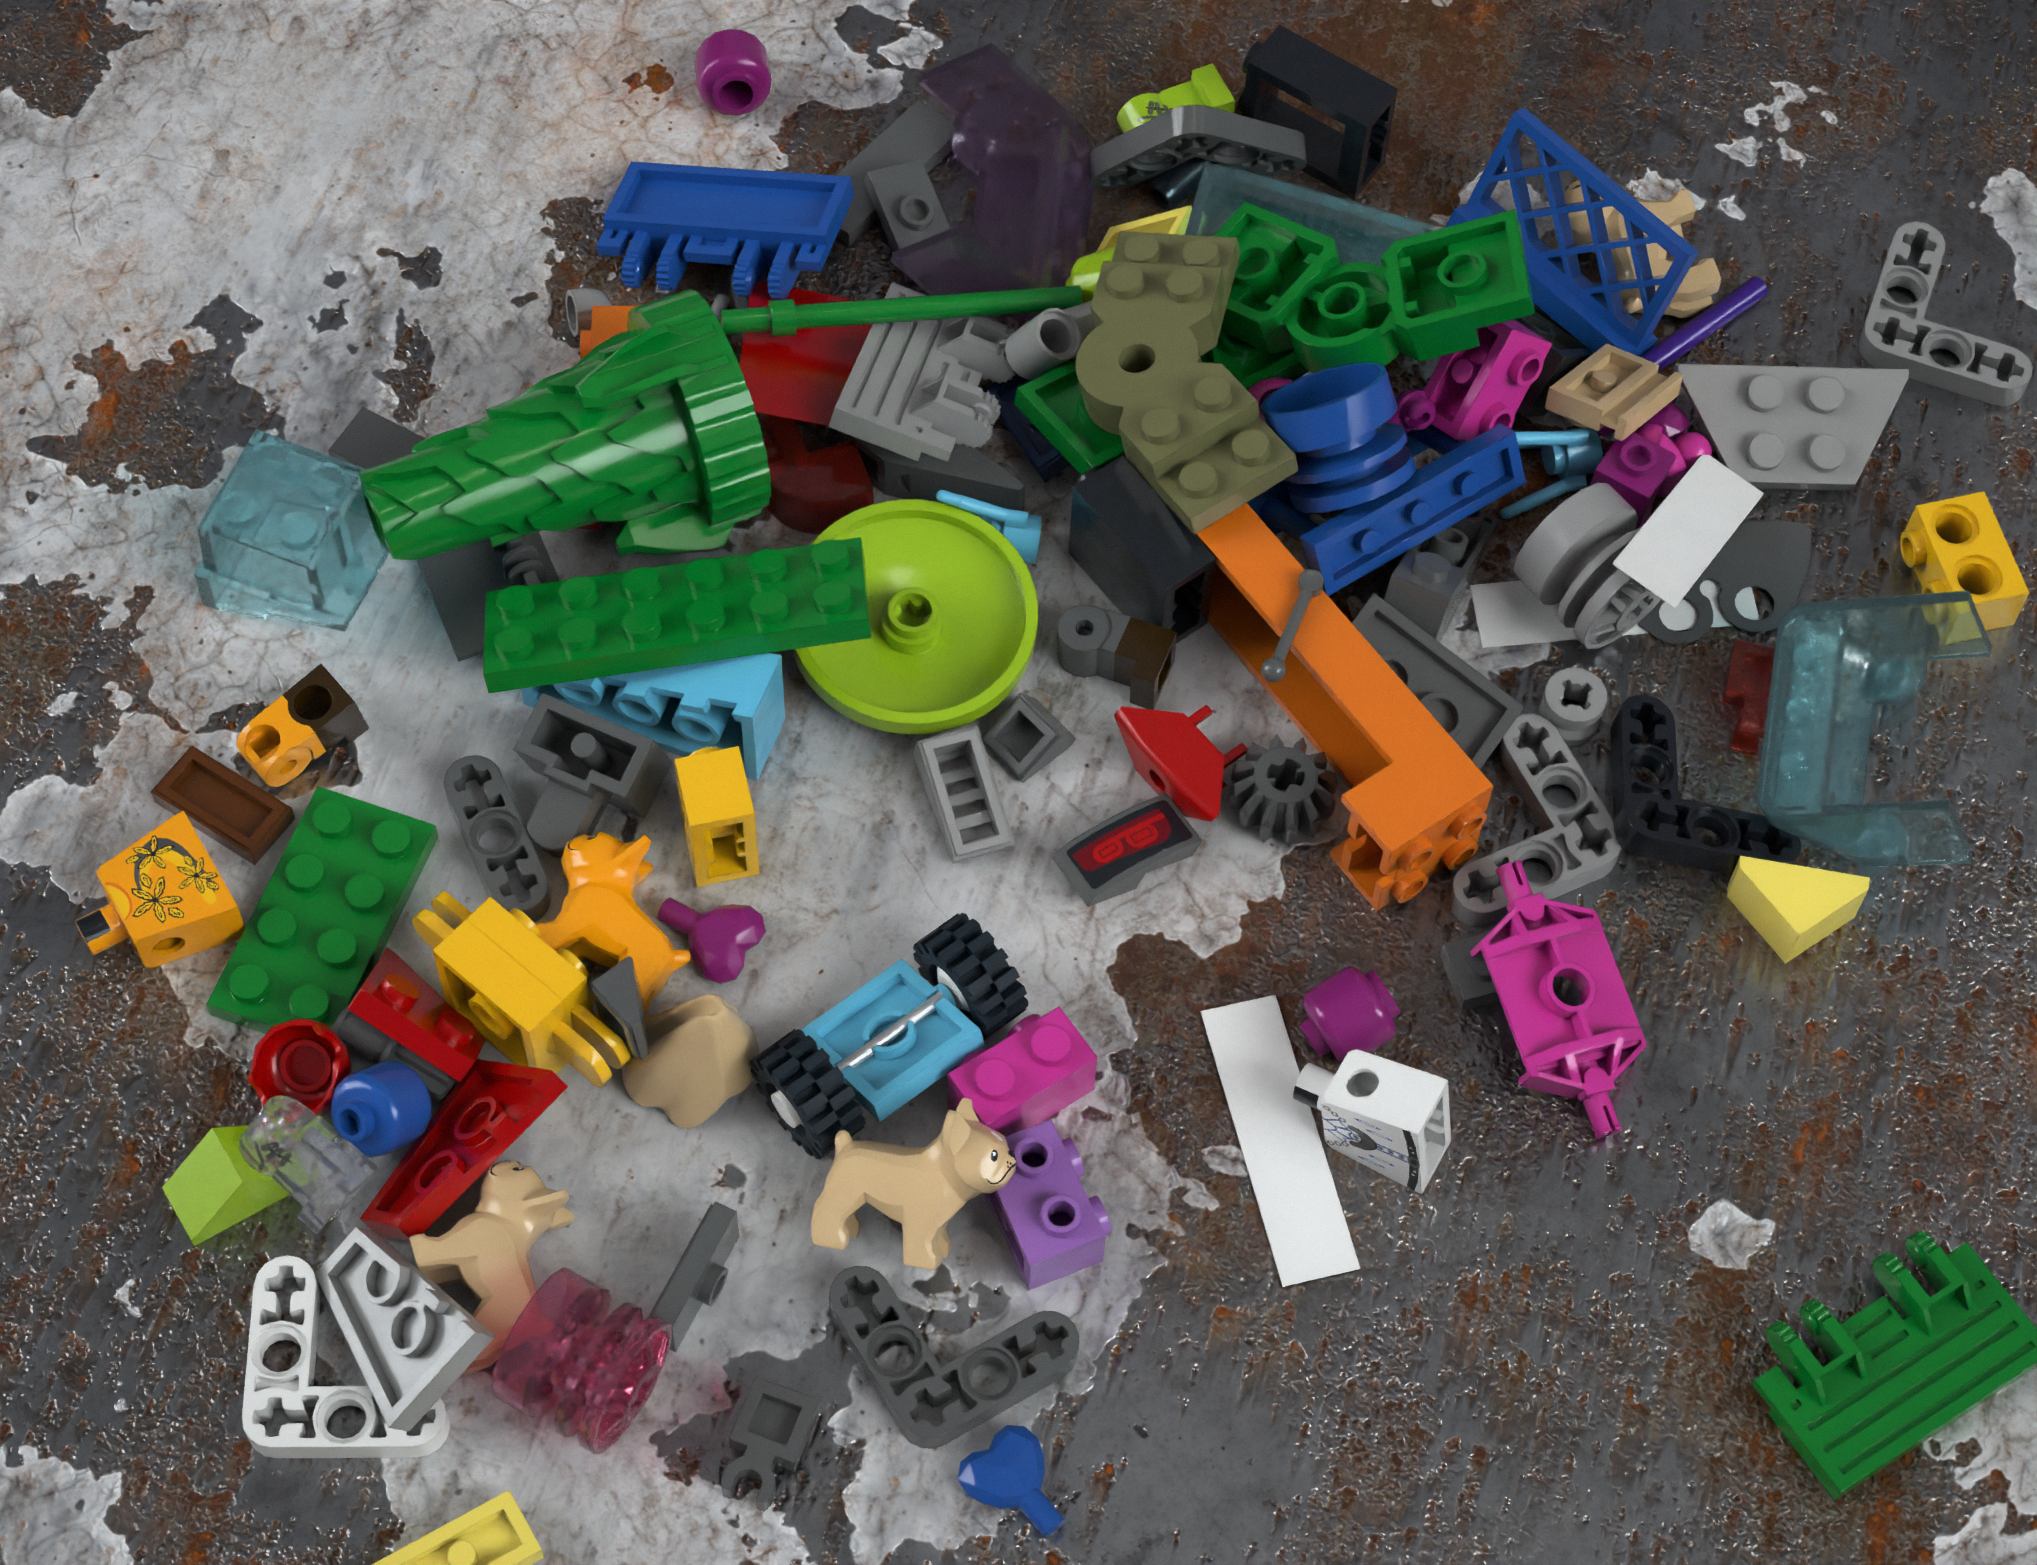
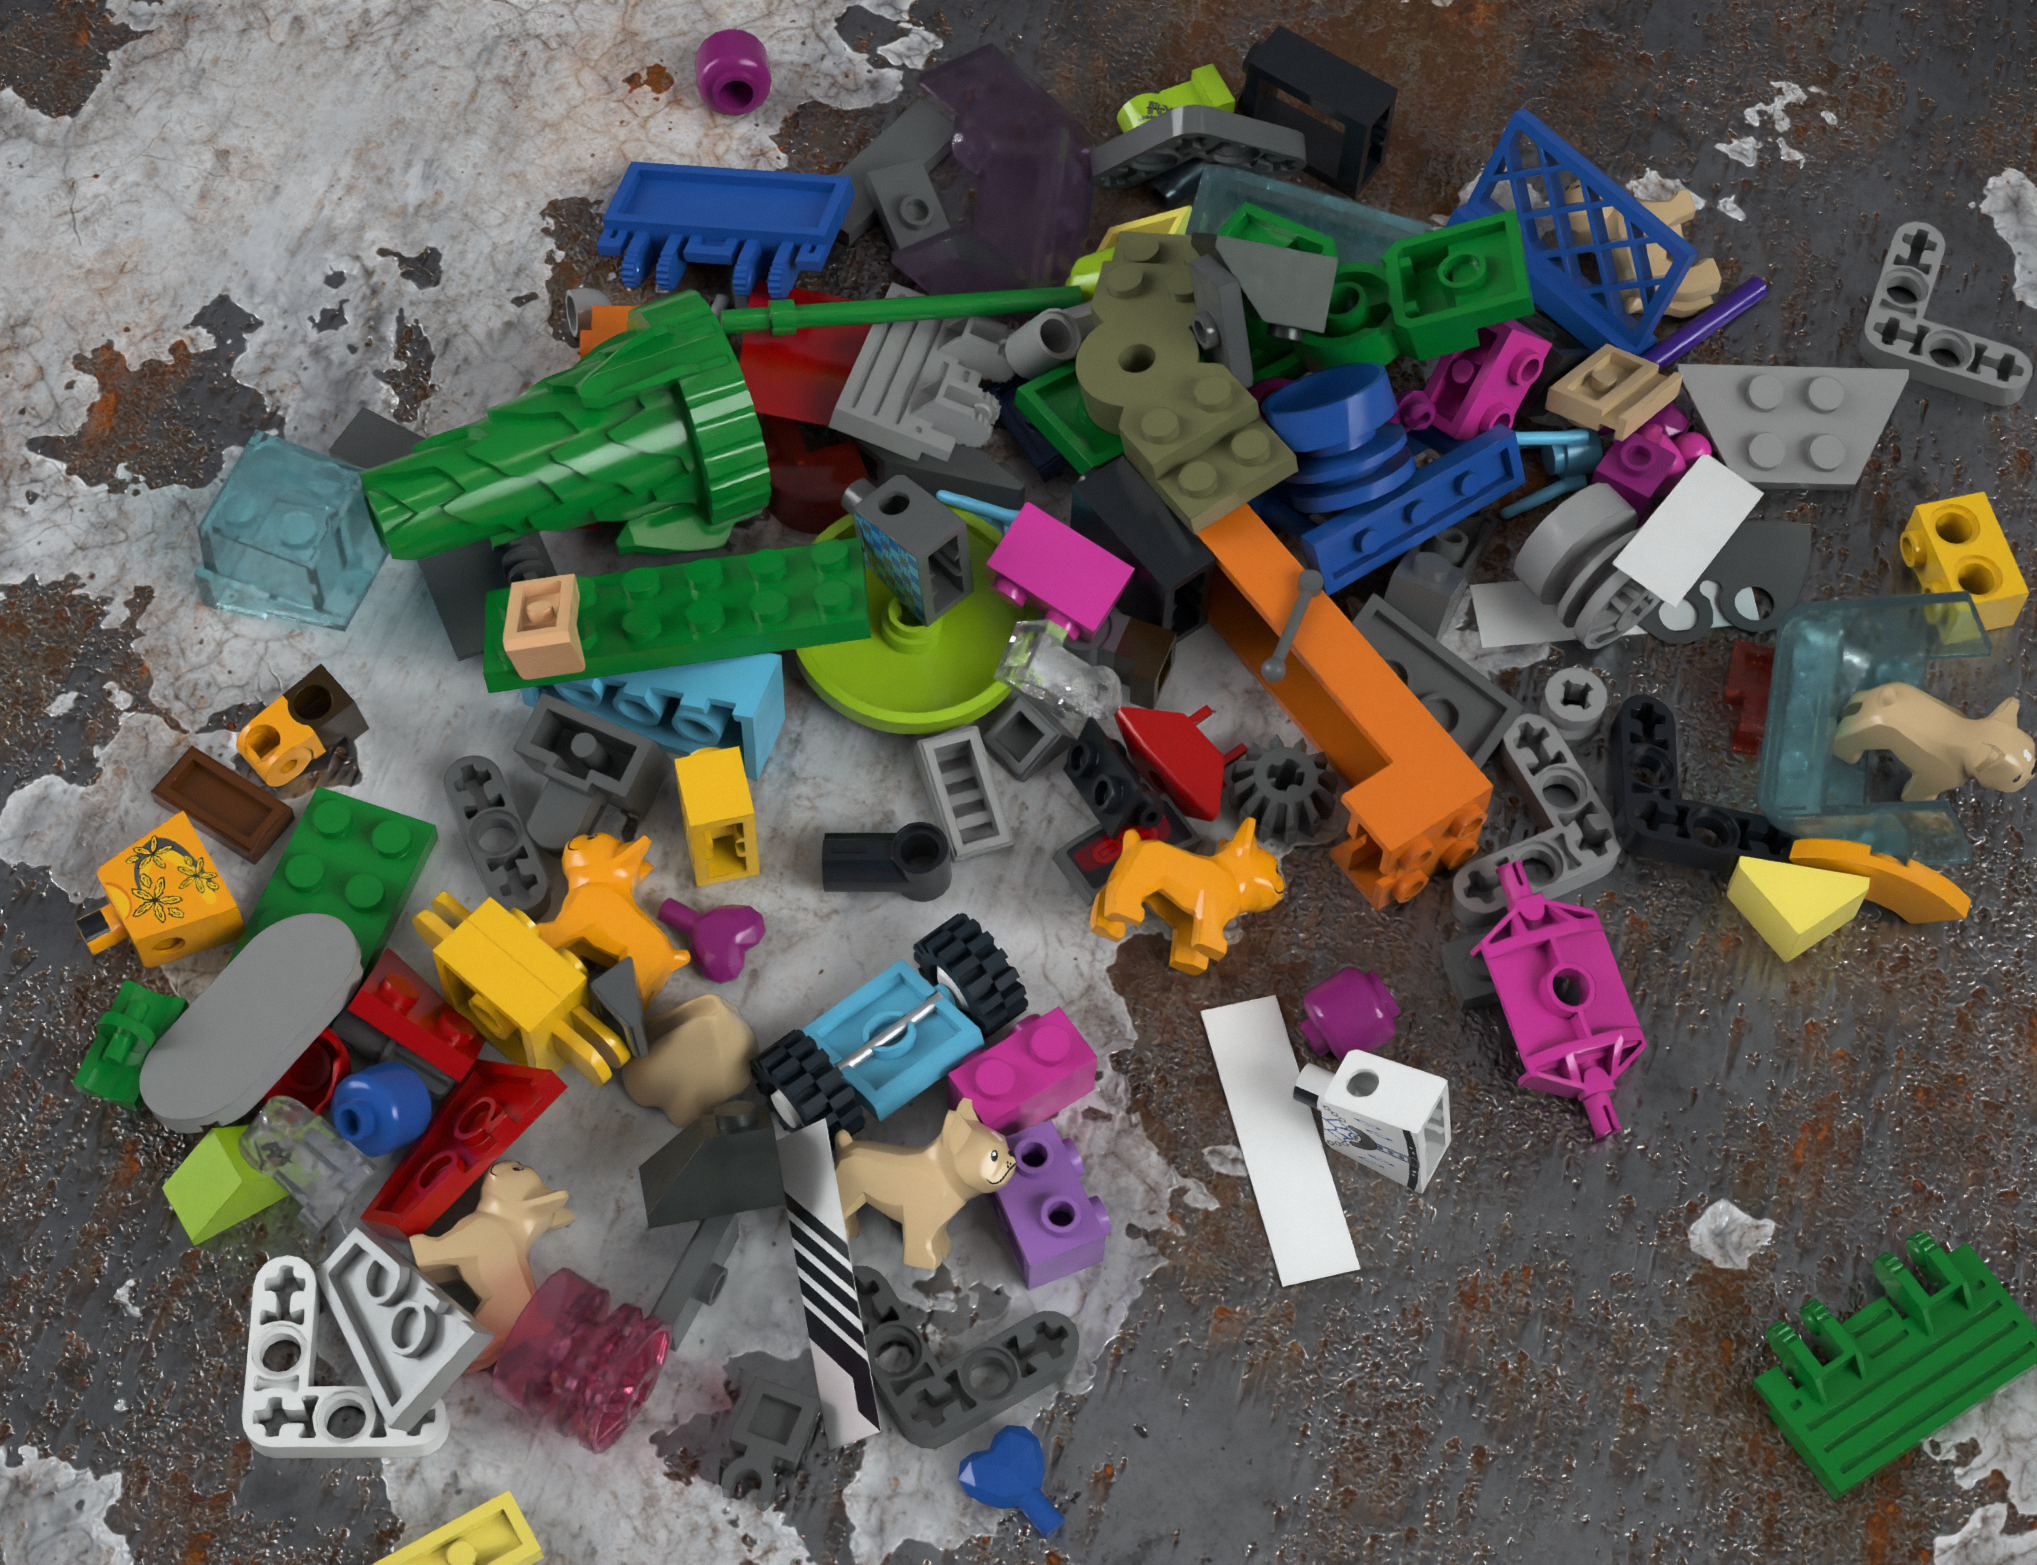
(123, 1042): none -> green hips
(252, 1023): none -> light grey tile
(543, 628): none -> light nougat slope
(715, 1167): none -> pearl dark grey slope
(827, 1286): none -> white sticker
(881, 862): none -> black piece
(912, 544): none -> dark grey torso
(1055, 677): none -> clear leg
(1057, 573): none -> dark pink brick
(1110, 782): none -> black hinge
(1188, 892): none -> light orange animal
(1220, 318): none -> dark grey plate
(1276, 283): none -> pearl dark grey slope
(1909, 890): none -> light orange tile
(1937, 741): none -> tan animal

